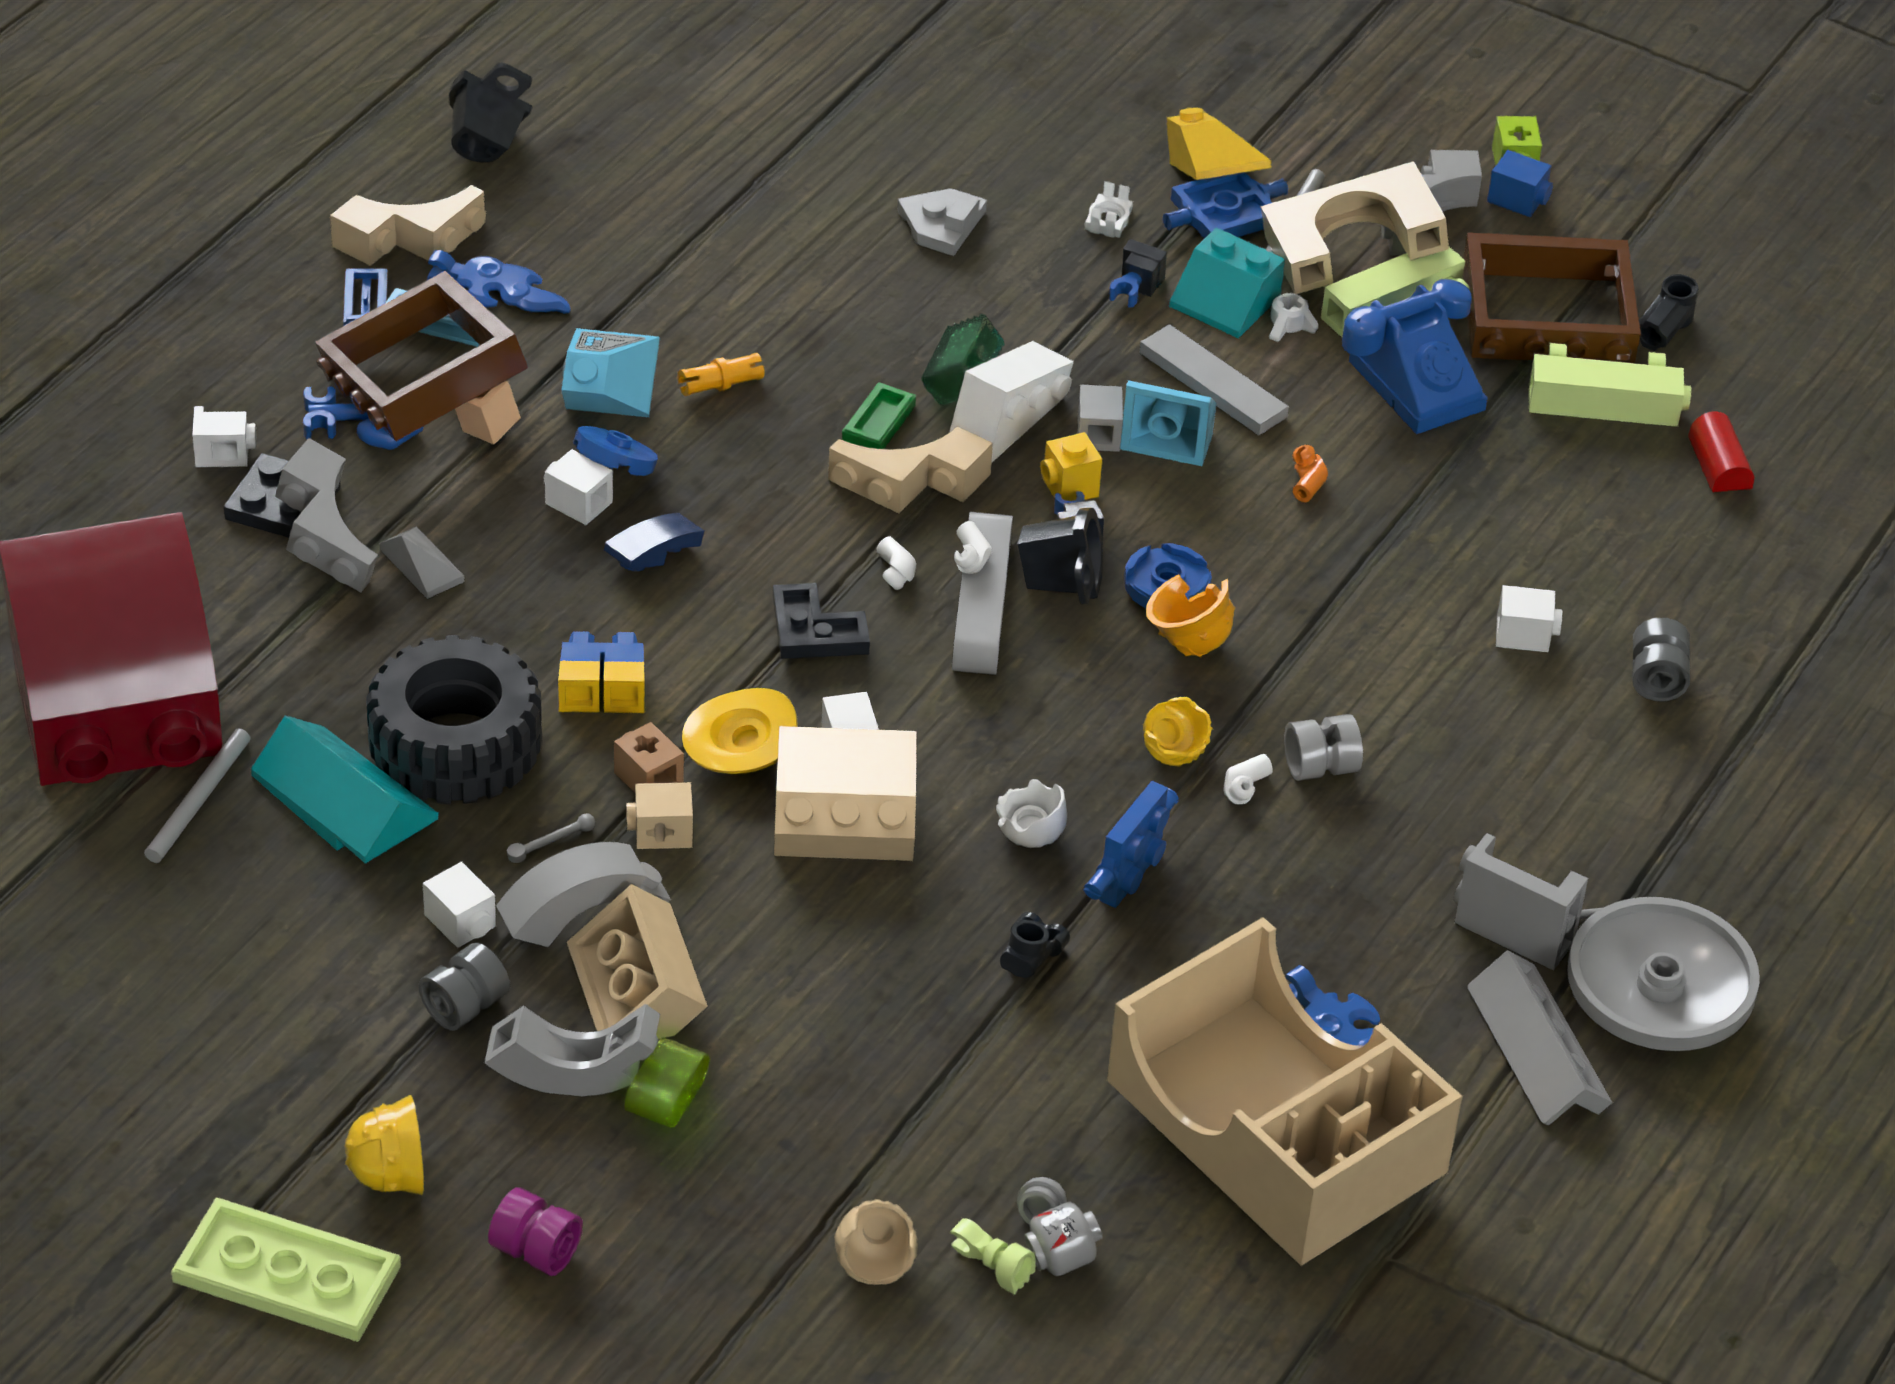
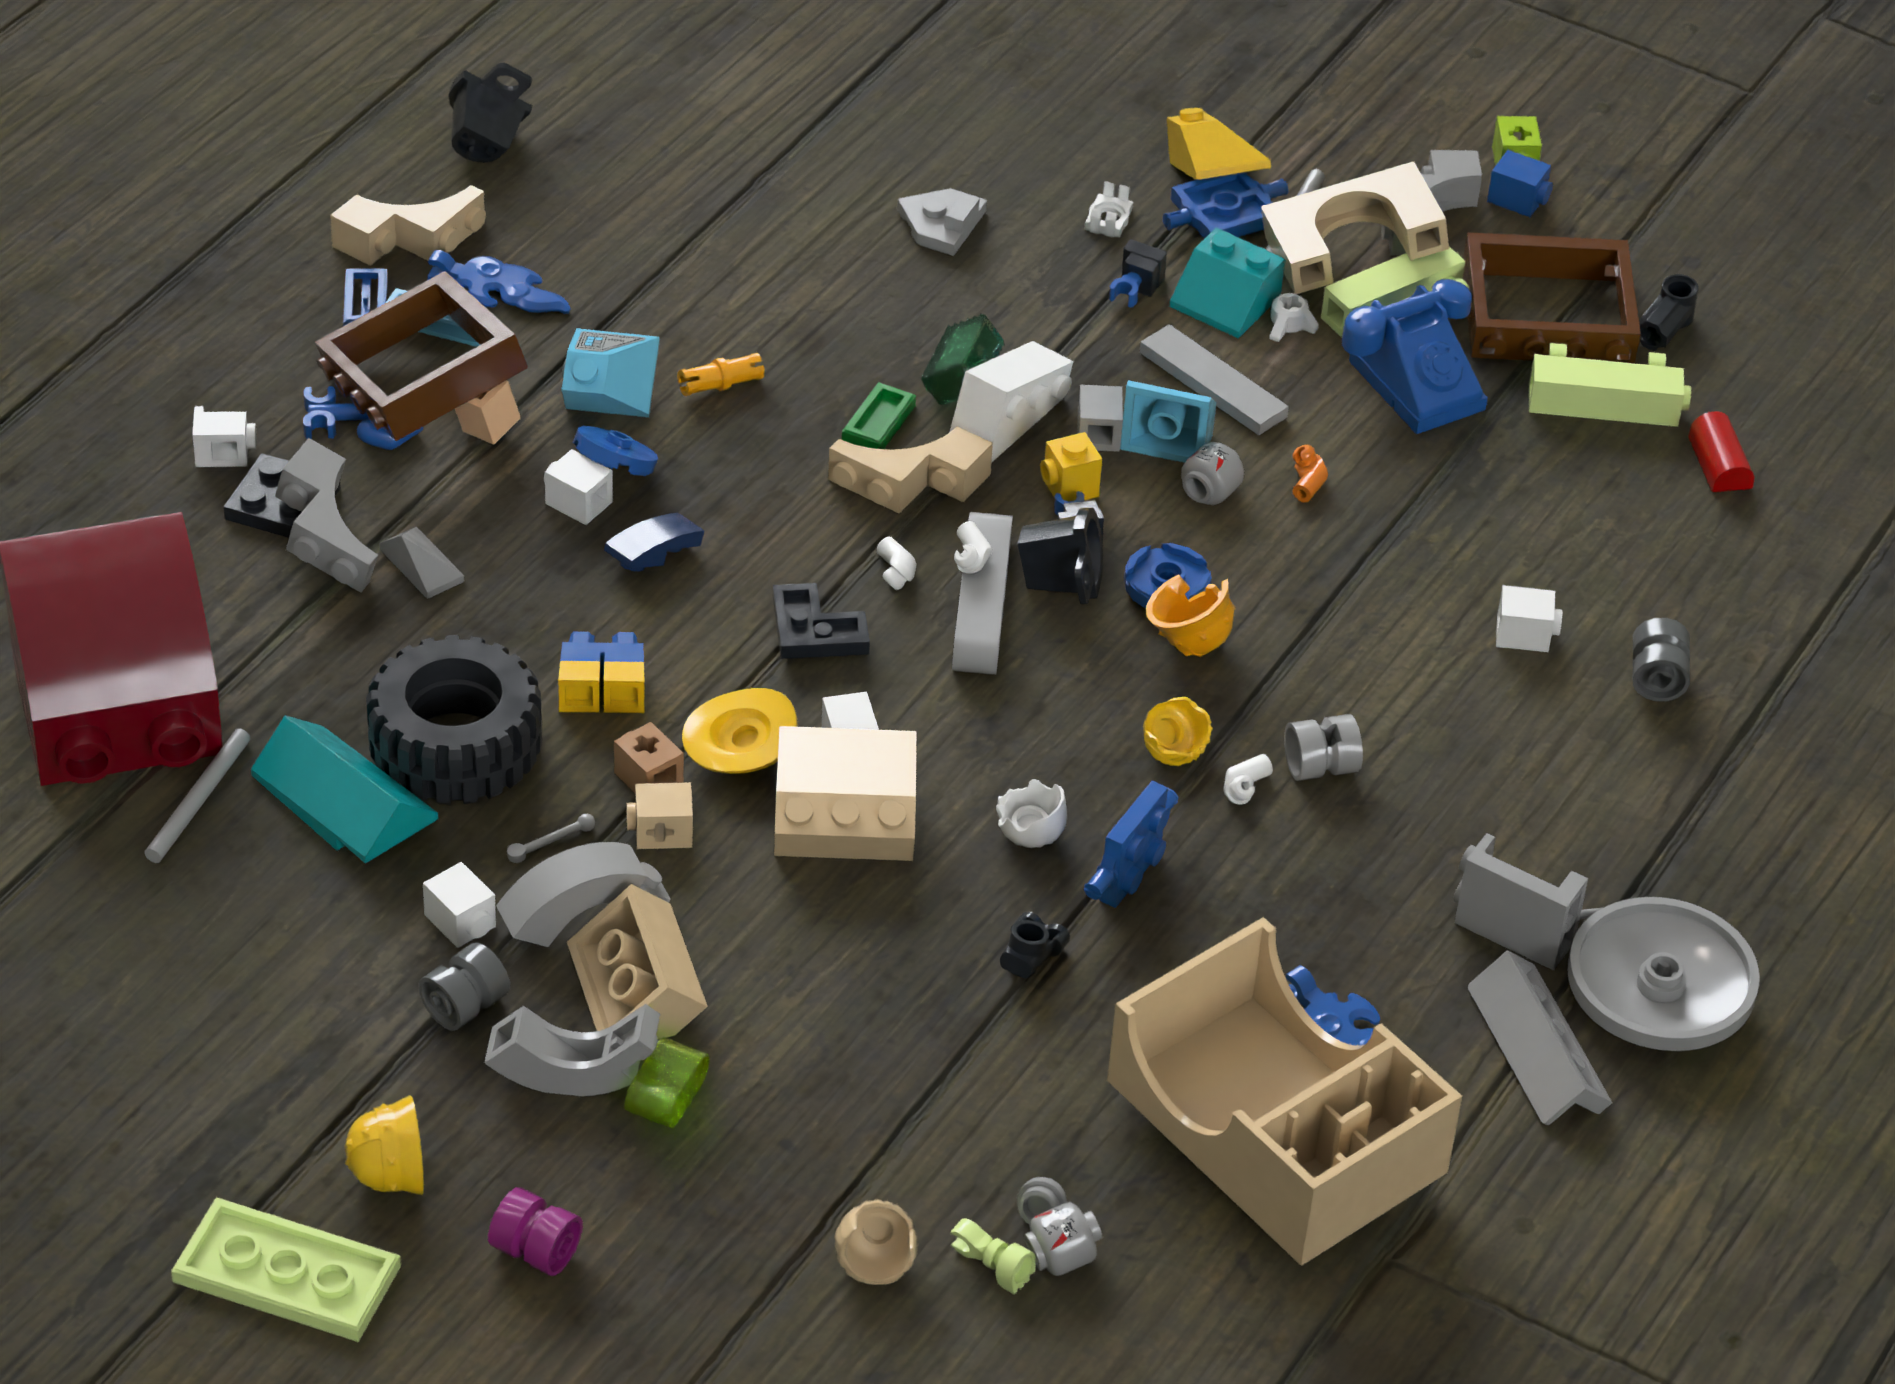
(1212, 473): none -> light grey head

